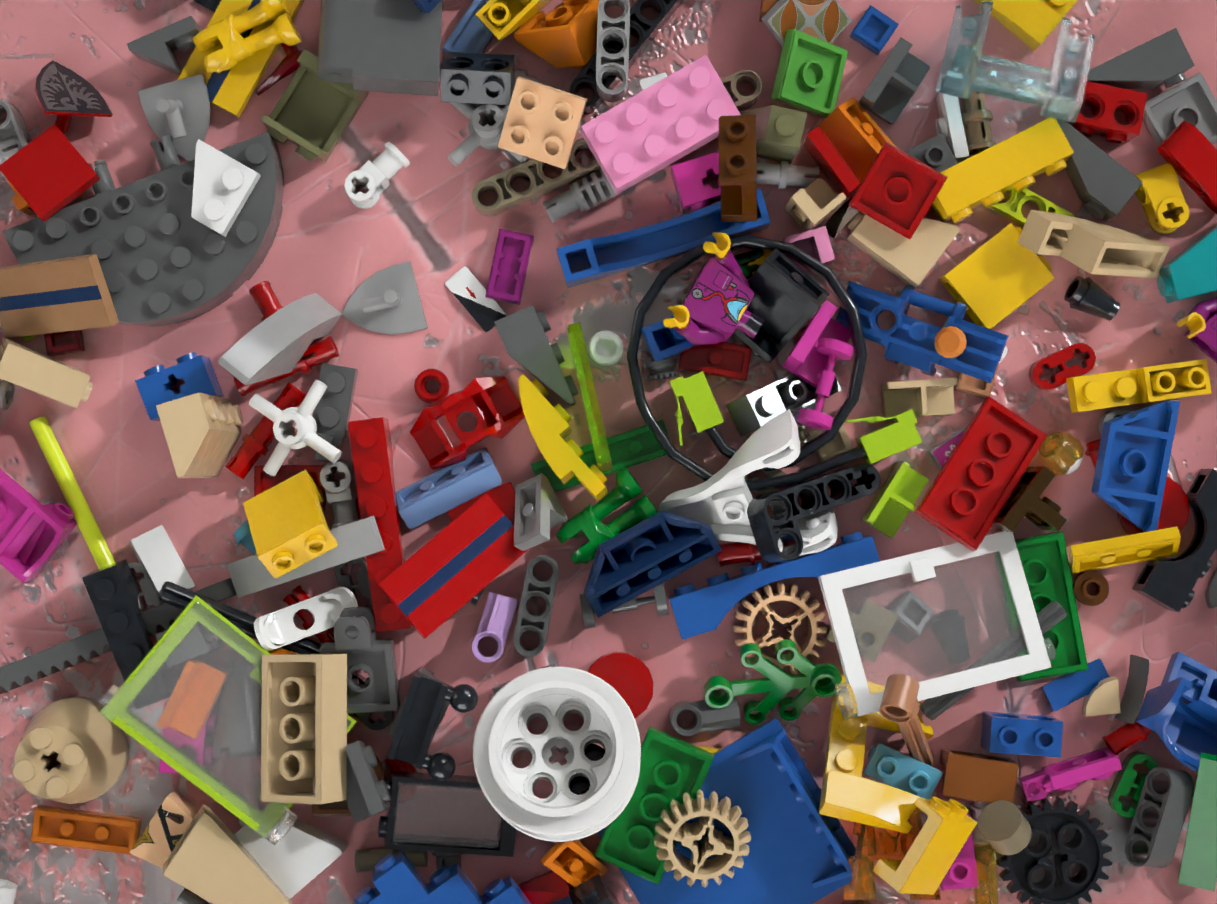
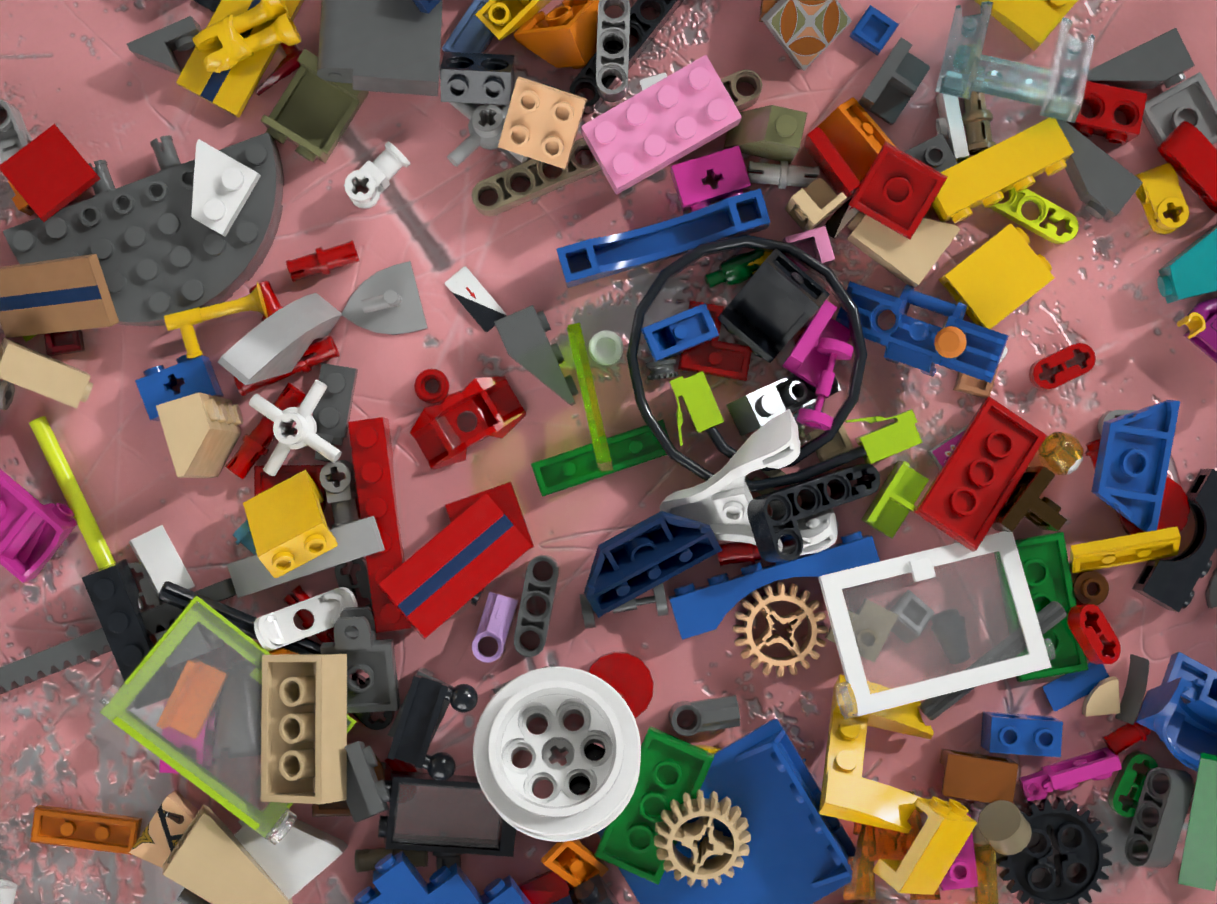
(67, 94): shield -> none
(71, 752): tan cone -> none
(179, 111): light grey shield -> none
(188, 318): none -> yellow piece
(322, 261): none -> red pin
(447, 488): medium blue slope -> none
(509, 266): magenta plate -> none
(535, 512): light grey slope -> none
(549, 429): yellow slope -> none
(582, 195): light grey hinge -> none
(590, 518): green piece -> none
(716, 300): magenta torso -> none
(738, 168): reddish brown panel -> none
(776, 684): green plant -> none
(809, 73): bright green tile -> none
(902, 706): nougat axle -> none
(902, 771): medium azure hinge -> none
(924, 397): tan panel -> none
(1091, 298): black cone -> none
(1093, 245): tan slope -> none
(1093, 634): none -> red beam
(1138, 385): yellow slope -> none

